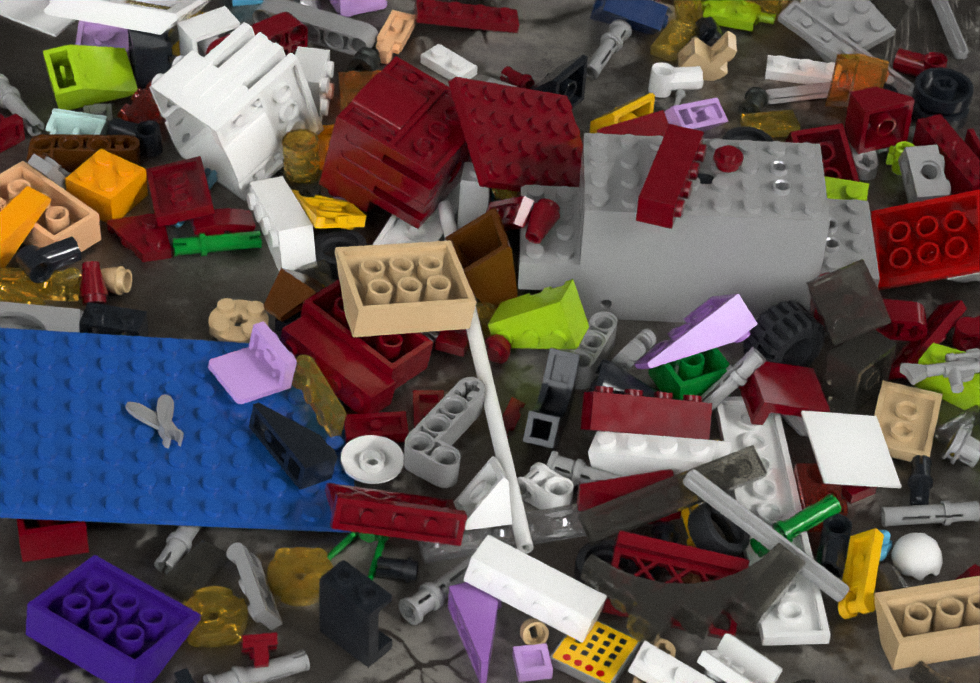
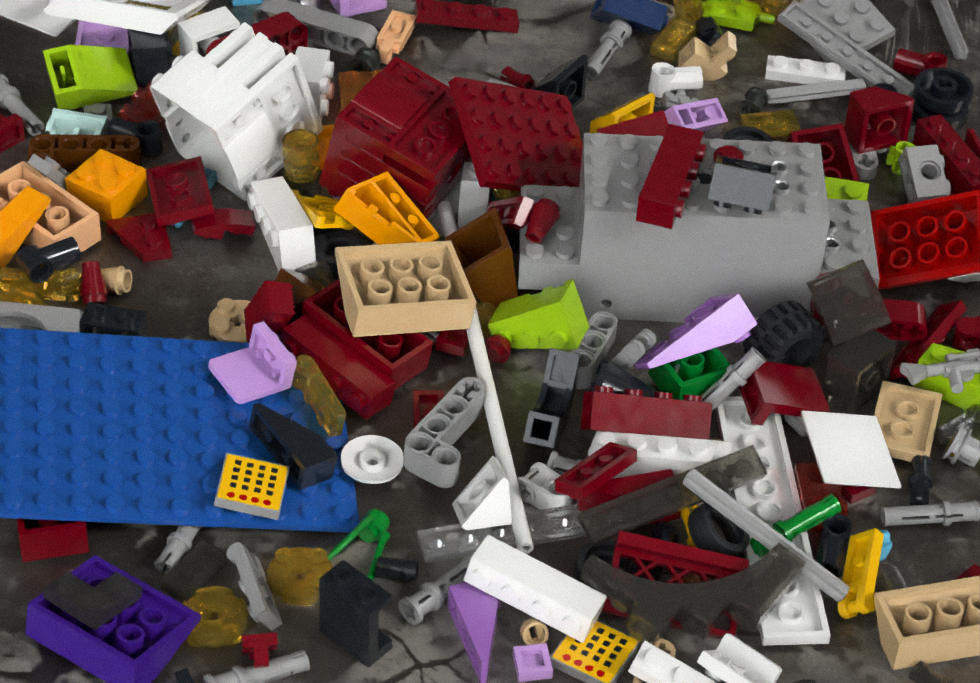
(93, 604): none -> clear smoke plate
(158, 420): light grey piece -> none
(216, 243): green pin -> none
(251, 486): none -> tile
(272, 305): none -> dark red brick
(385, 212): none -> light orange wedge
(386, 424): dark red plate -> none
(395, 514): dark red fence -> none
(448, 63): white plate -> none
(511, 414): dark red piece -> none
(595, 470): none -> dark red plate
(670, 99): none -> light grey axle
(742, 184): none -> slope
(855, 73): clear orange slope -> none
(917, 555): white hair -> none

